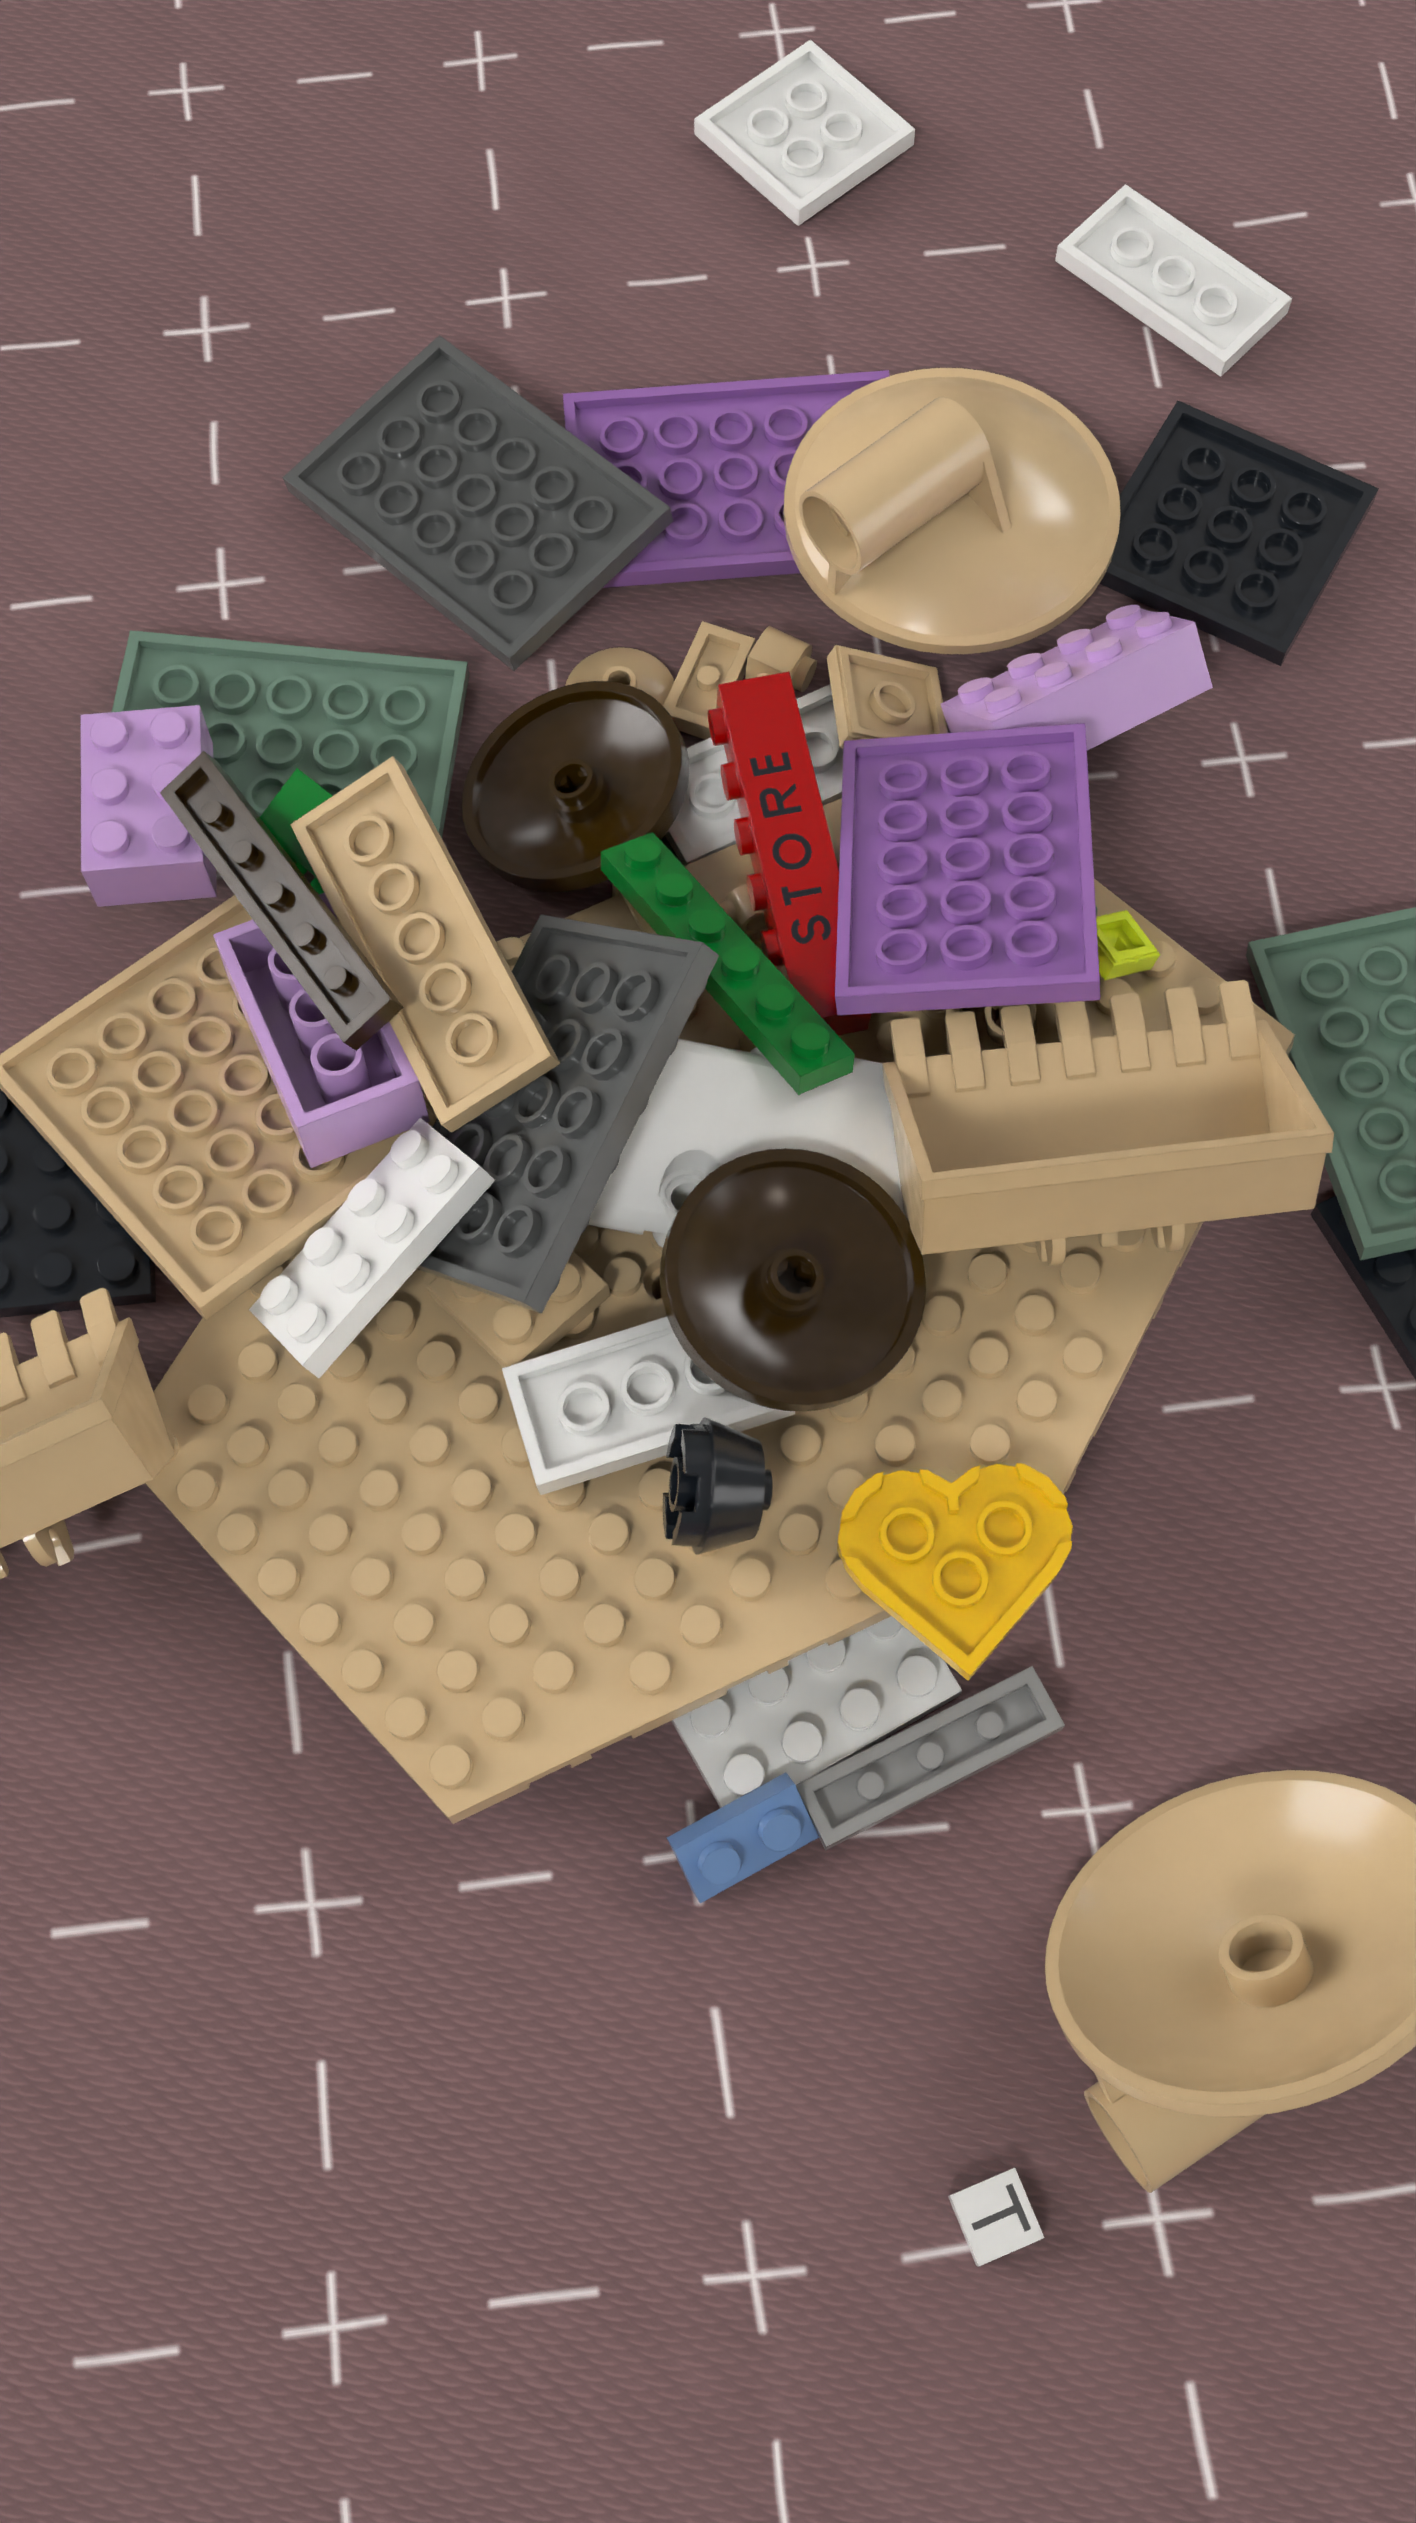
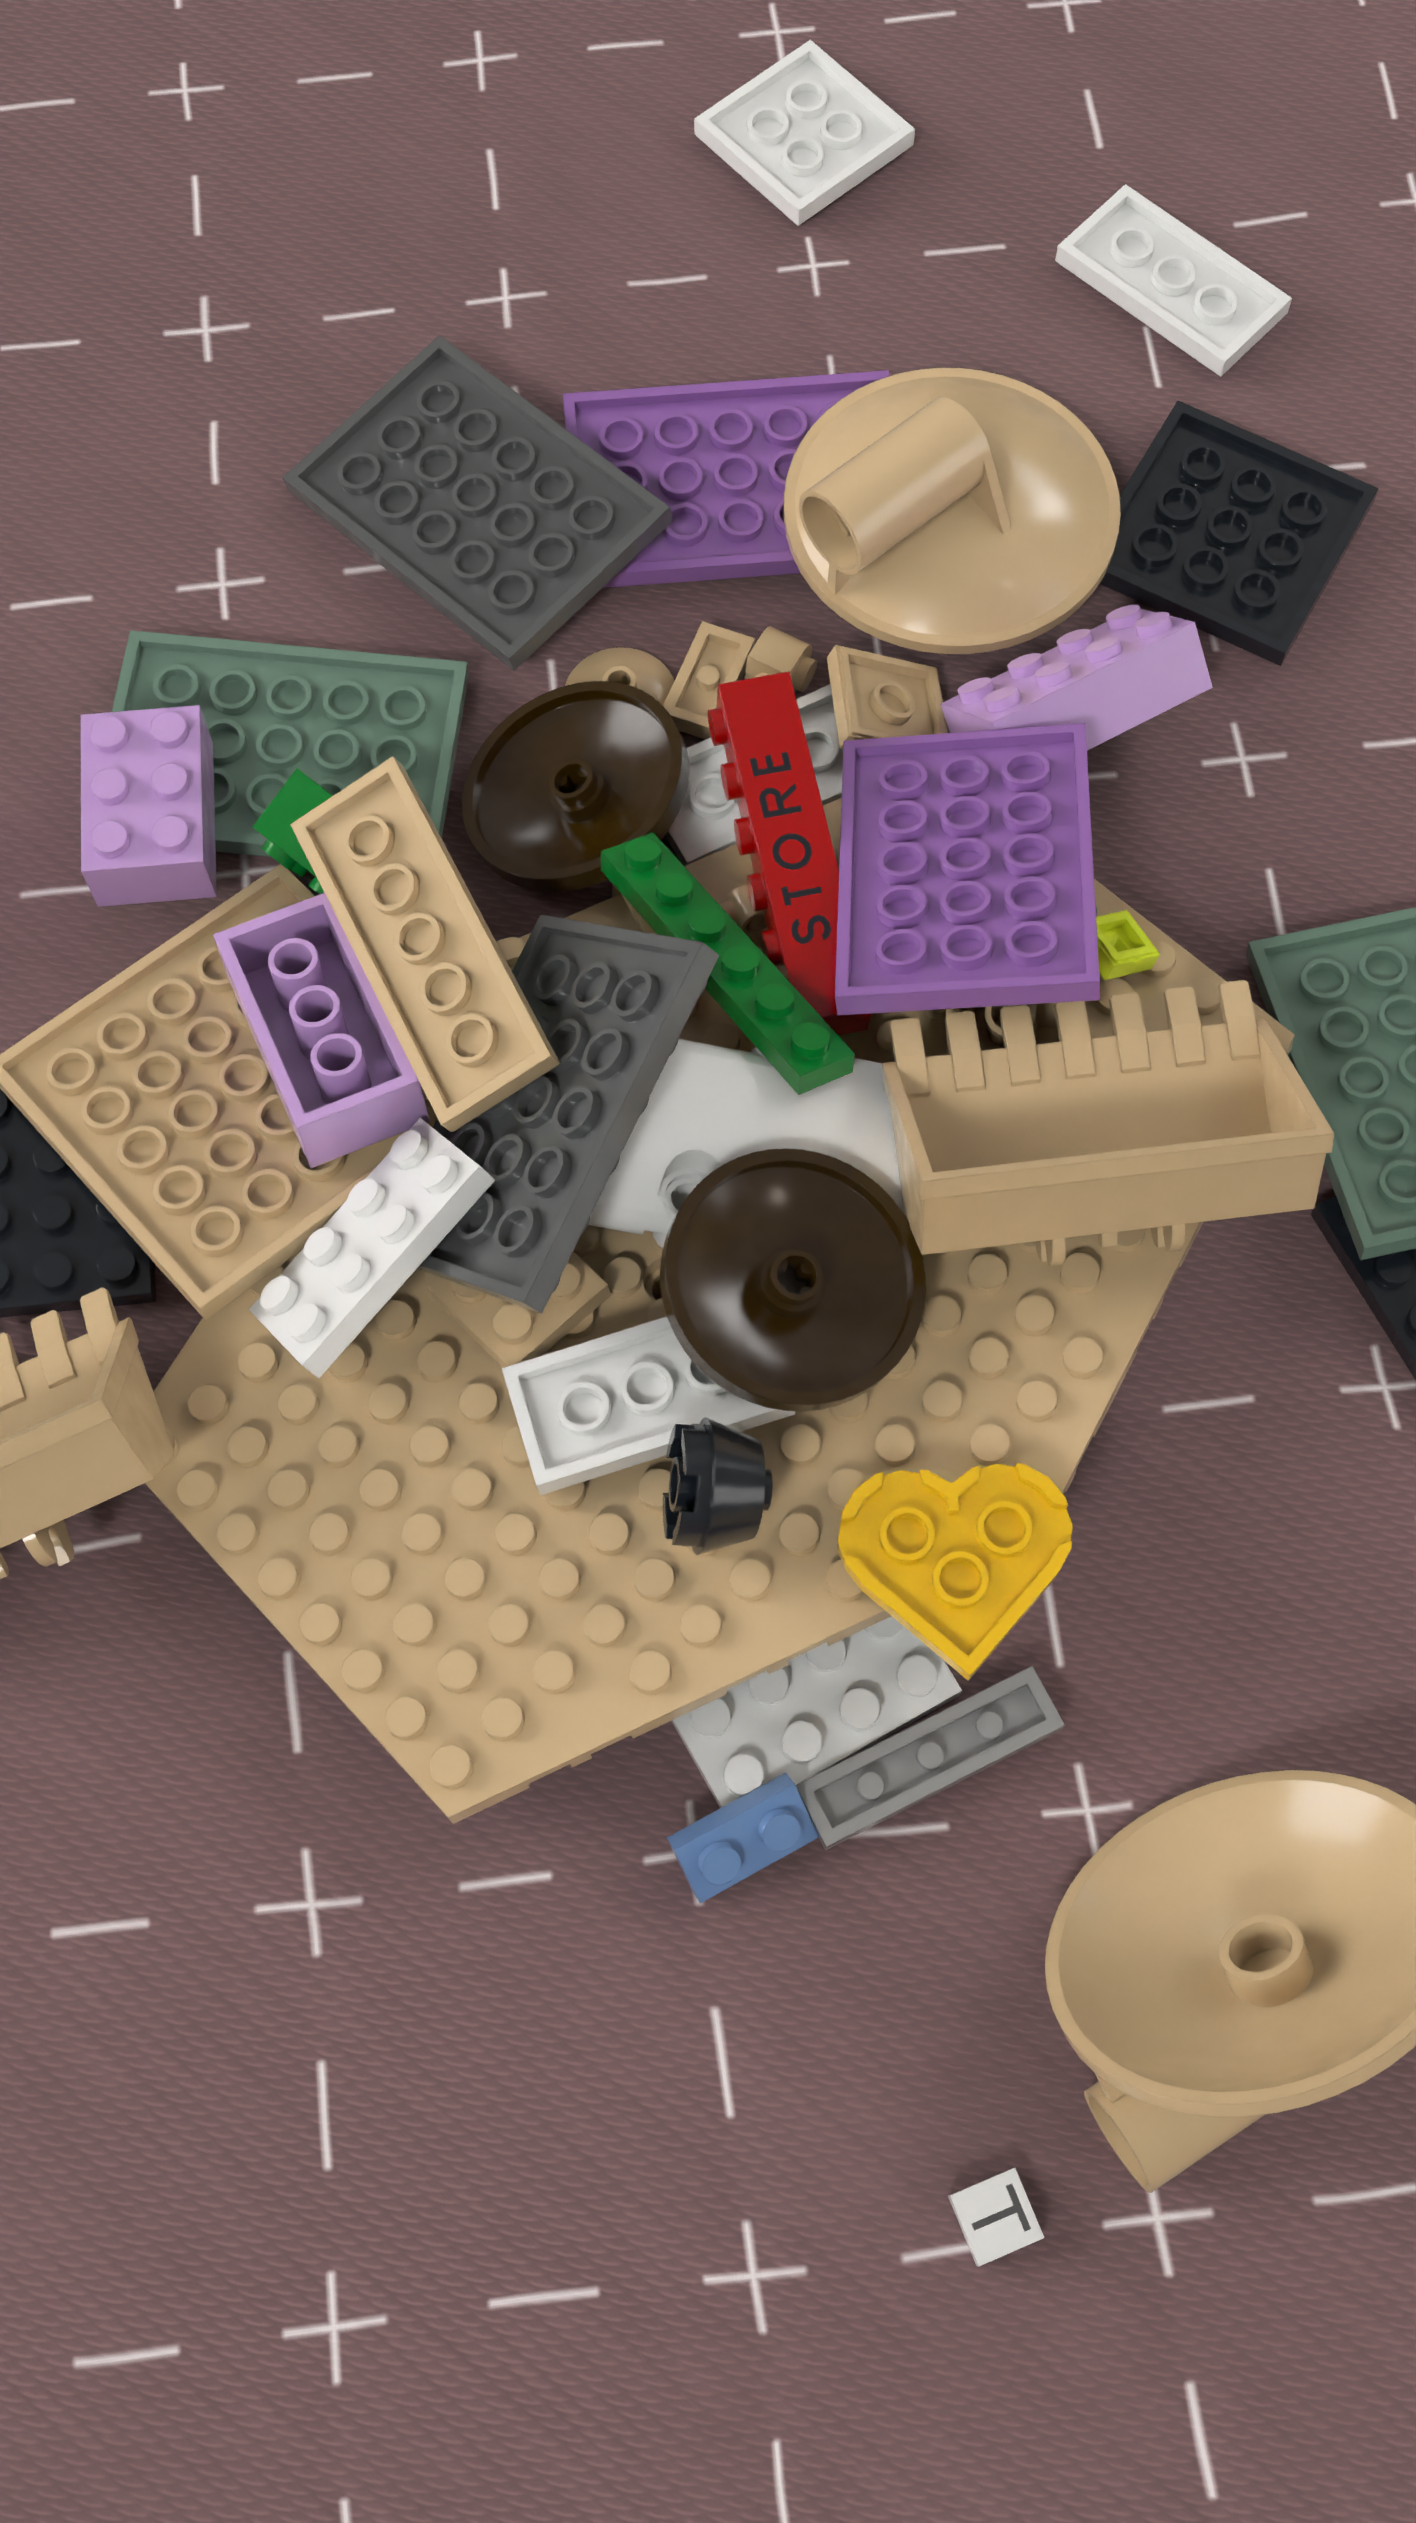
(281, 902): plate -> none

